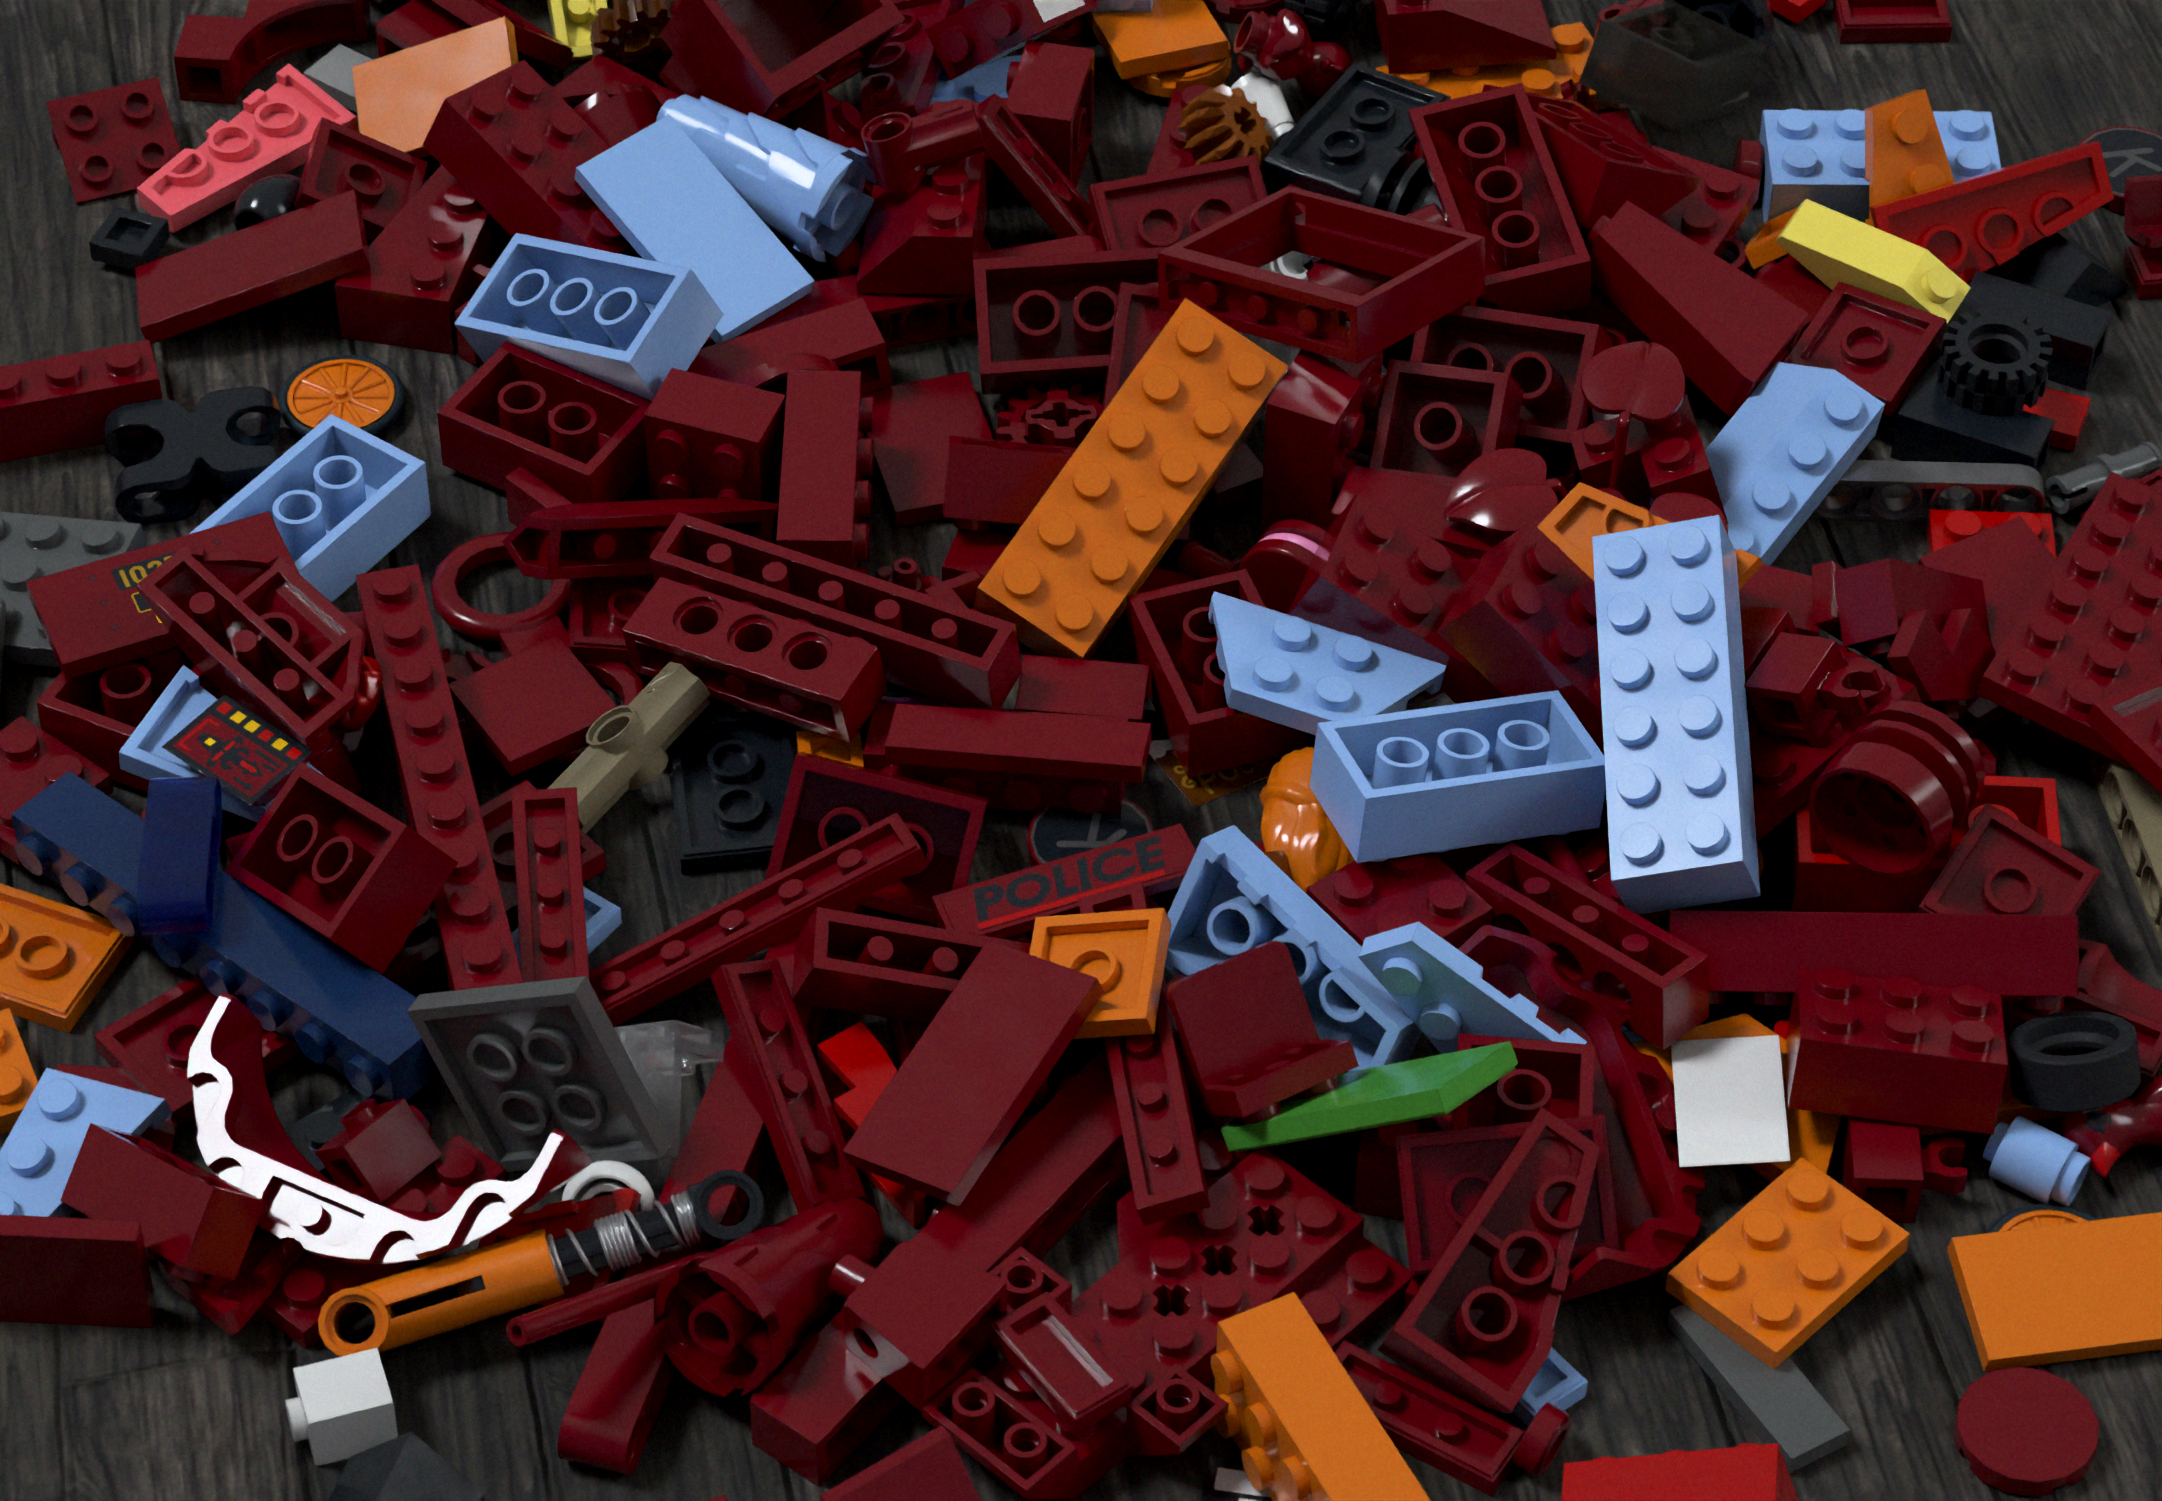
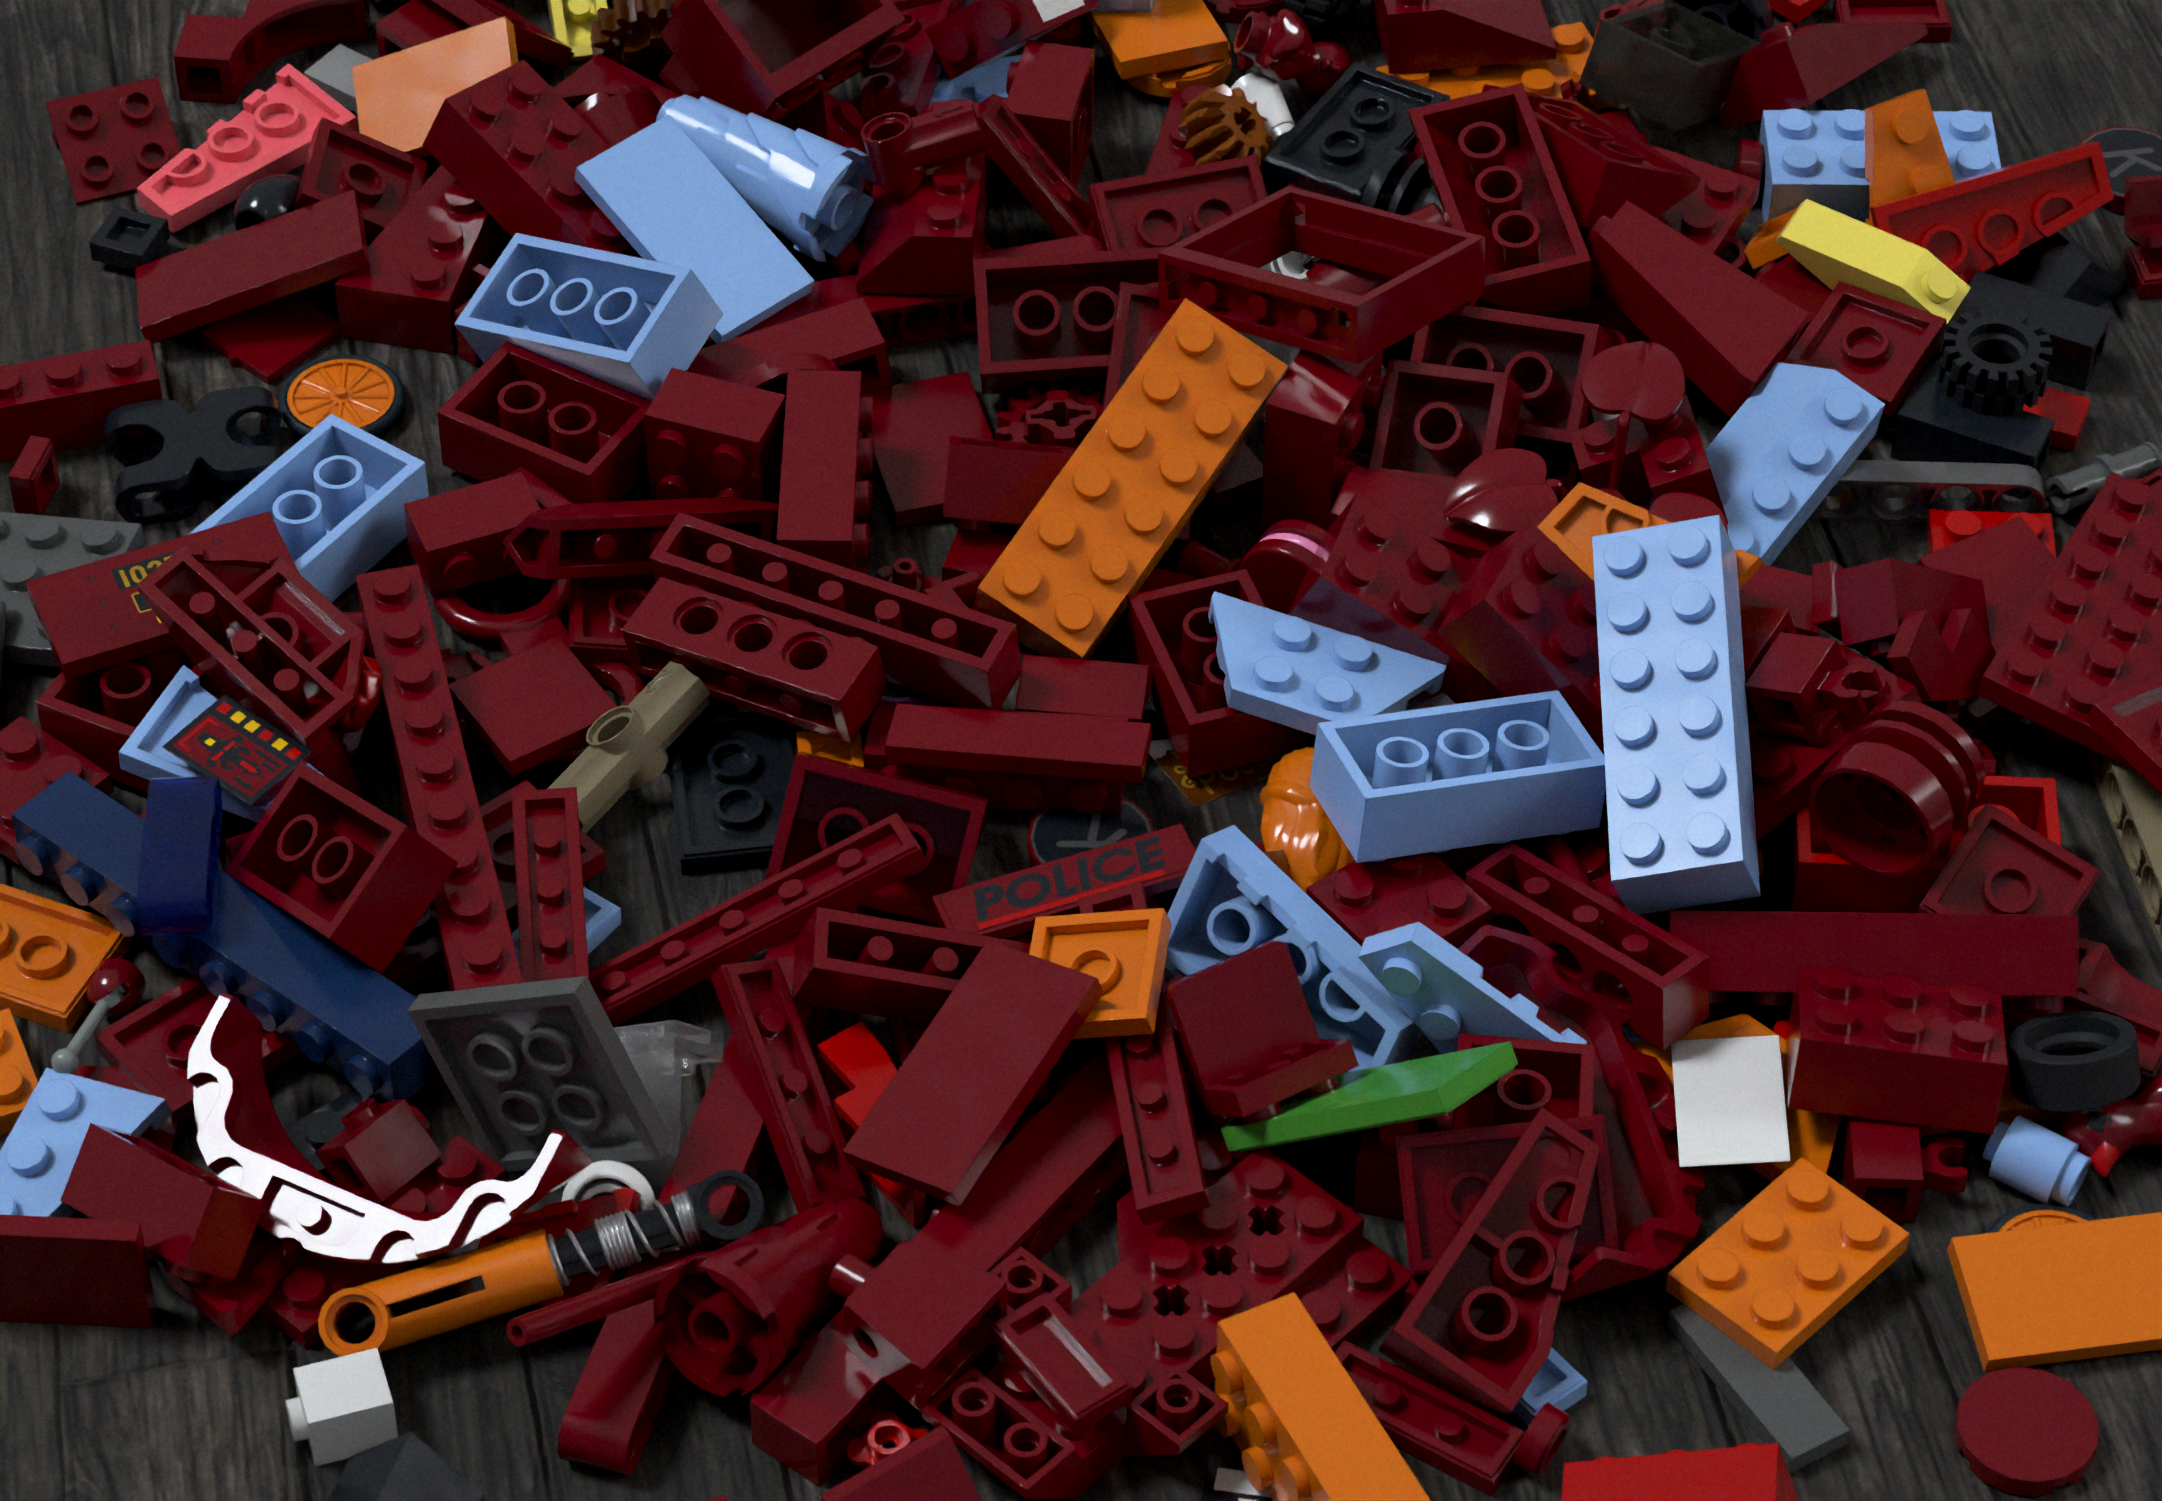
(34, 476): none -> dark red tile
(107, 1001): none -> hinge
(273, 336): none -> dark red piece
(461, 532): none -> dark red brick
(883, 1431): none -> red plate
(1808, 63): none -> dark red wedge

